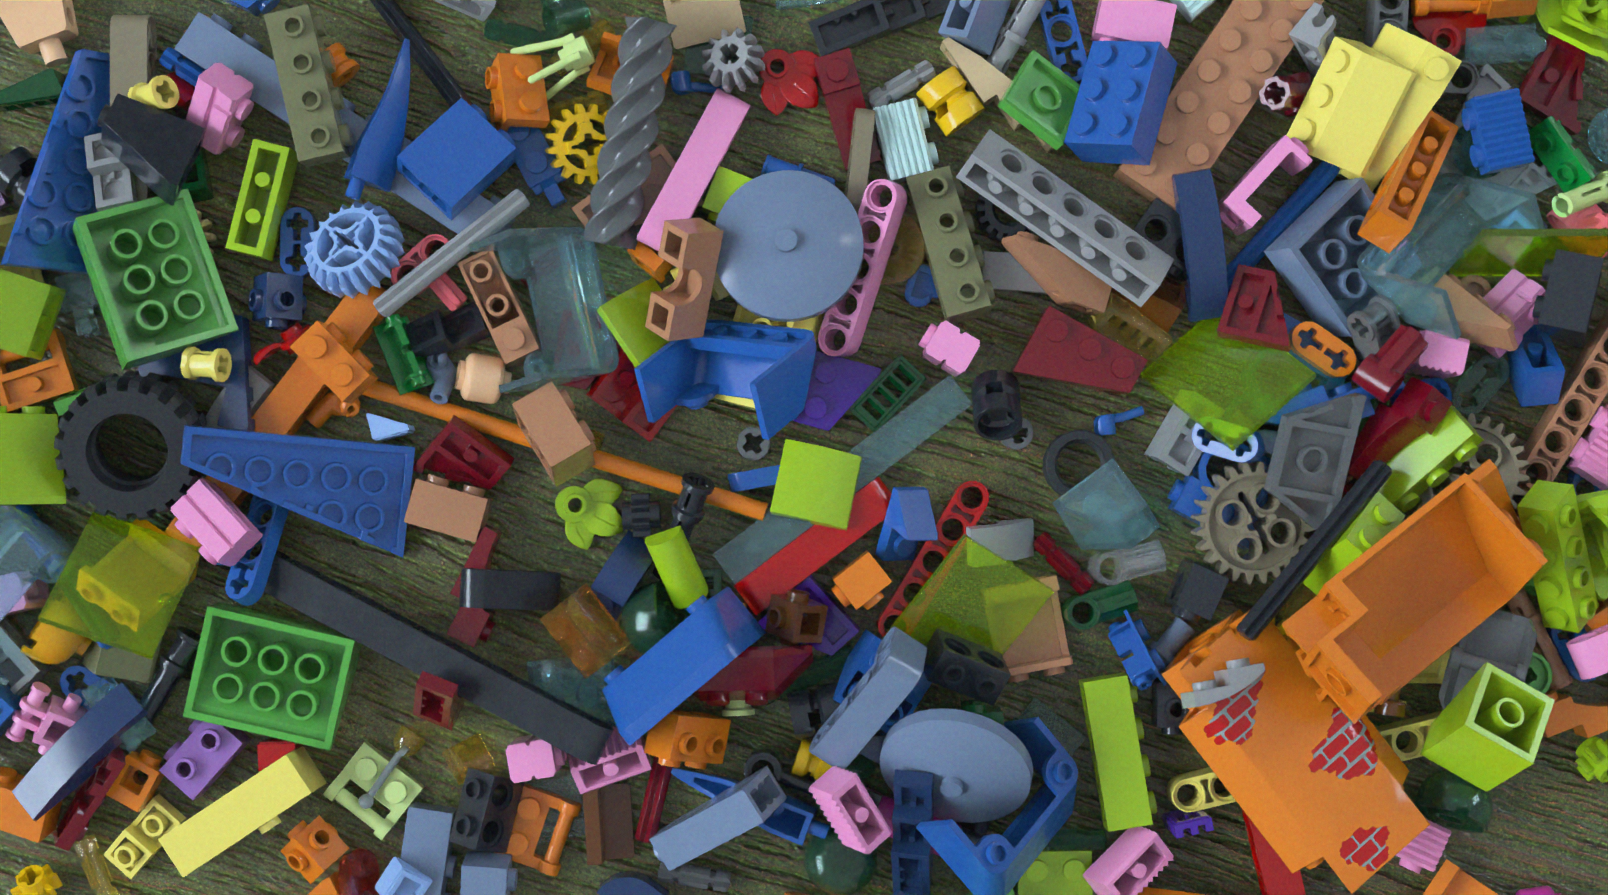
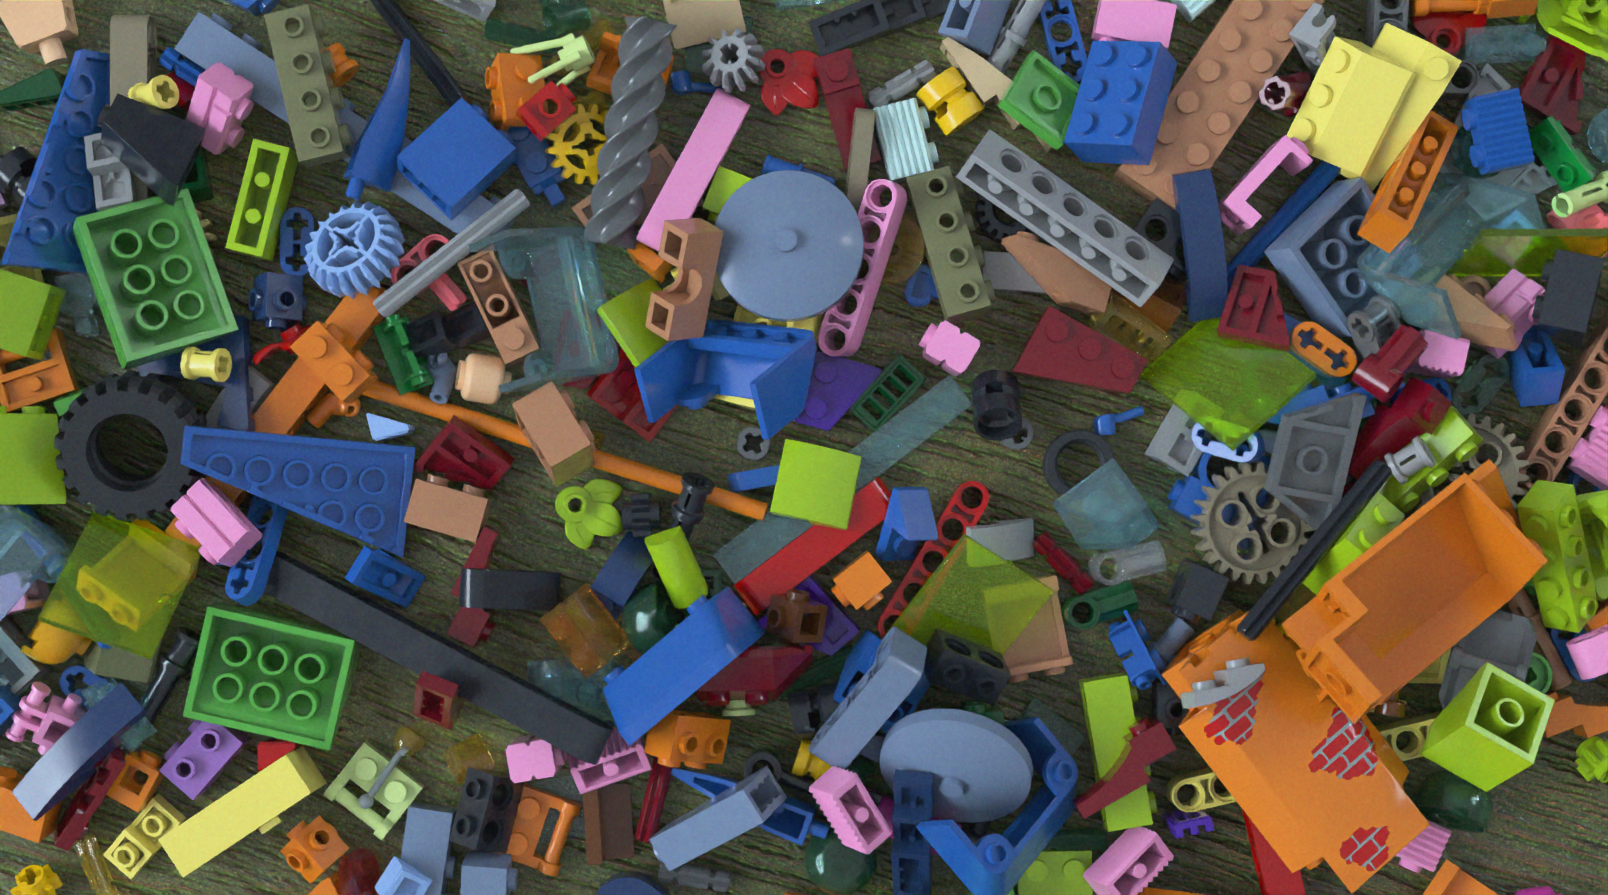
(385, 576): none -> blue slope
(539, 121): none -> red brick
(1143, 746): none -> dark red slope
(1423, 458): none -> light grey bush

